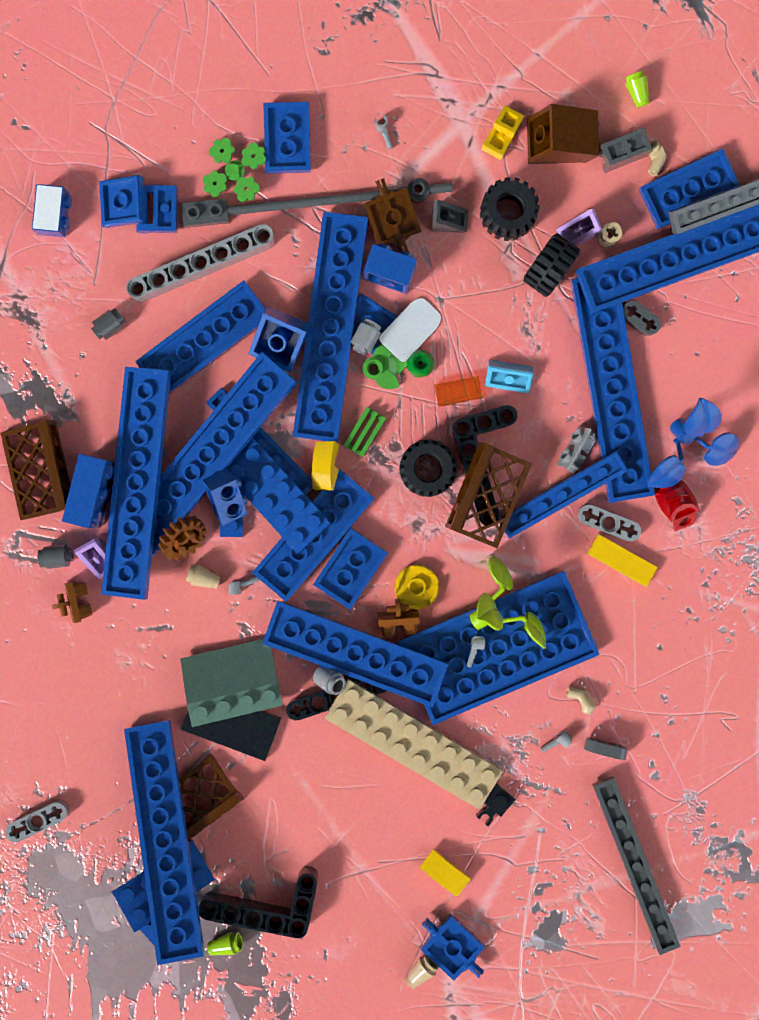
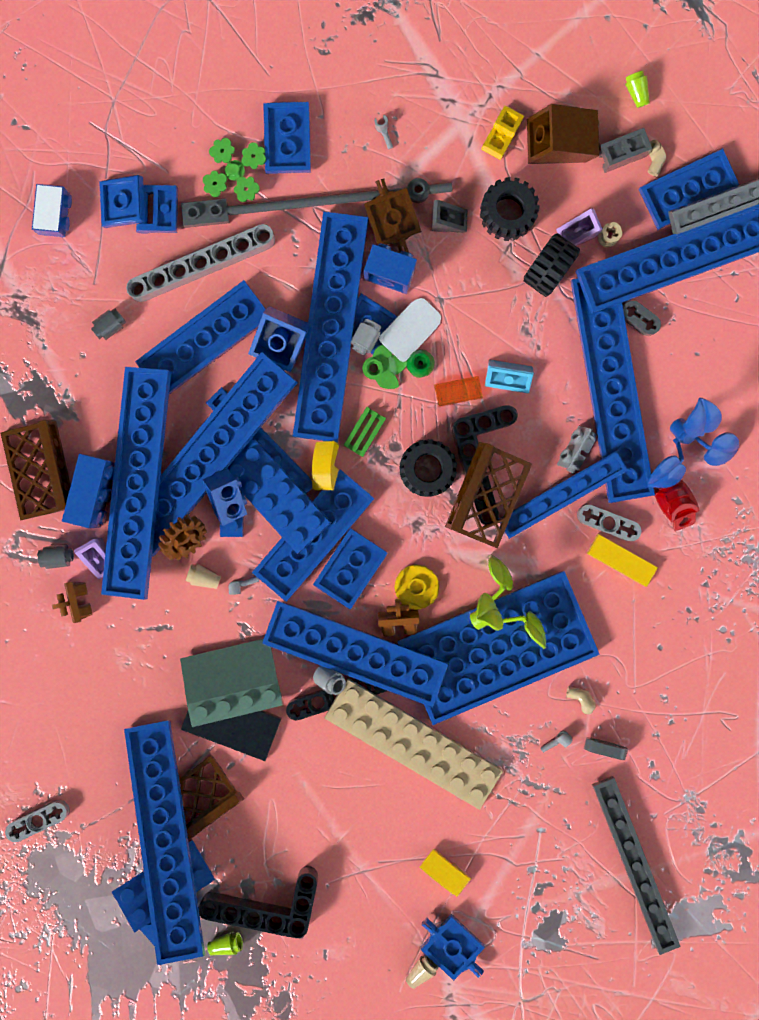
(477, 642): light grey hand -> none
(497, 802): black plate -> none

